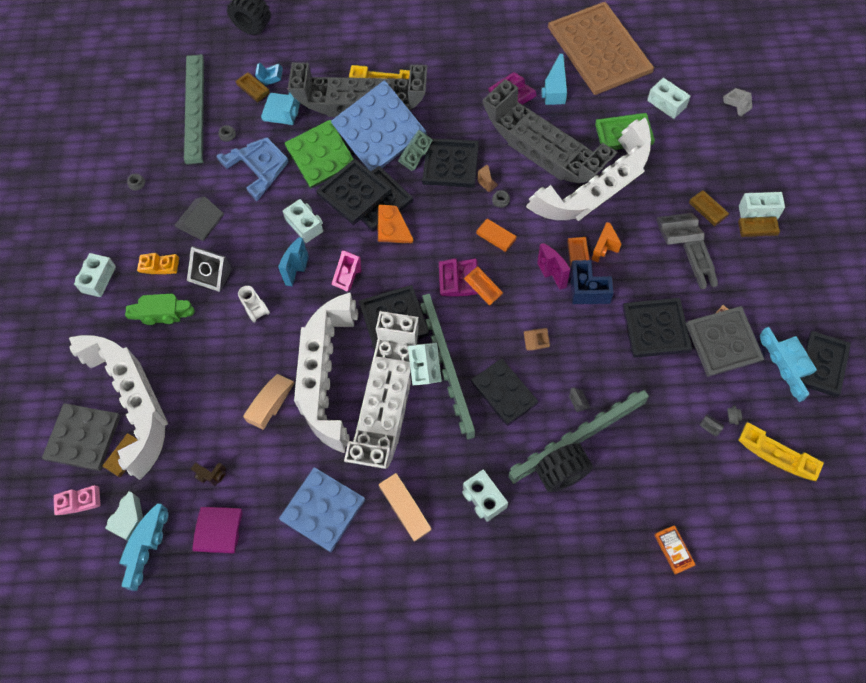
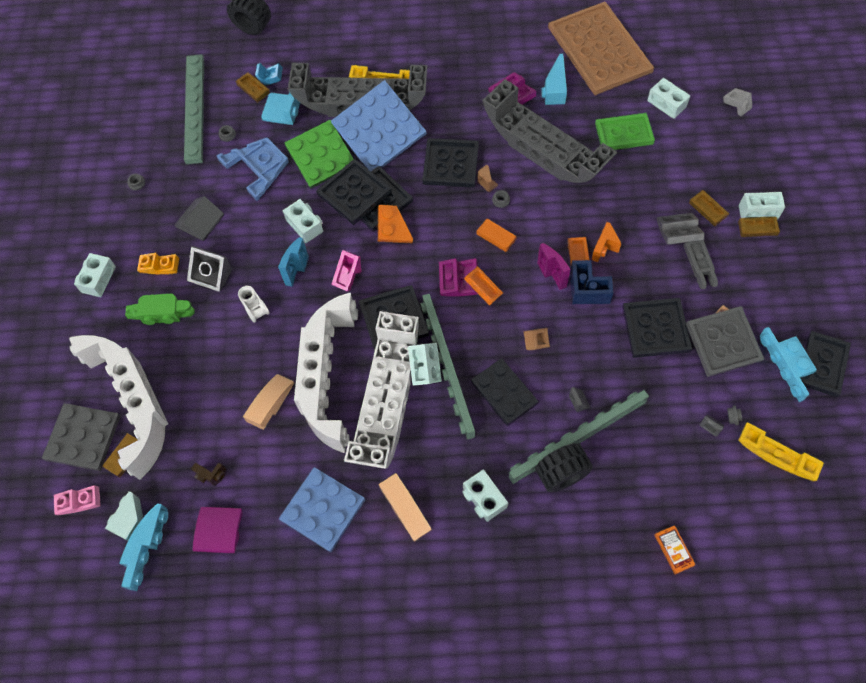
(415, 149): sand green slope -> none
(636, 142): white slope -> none

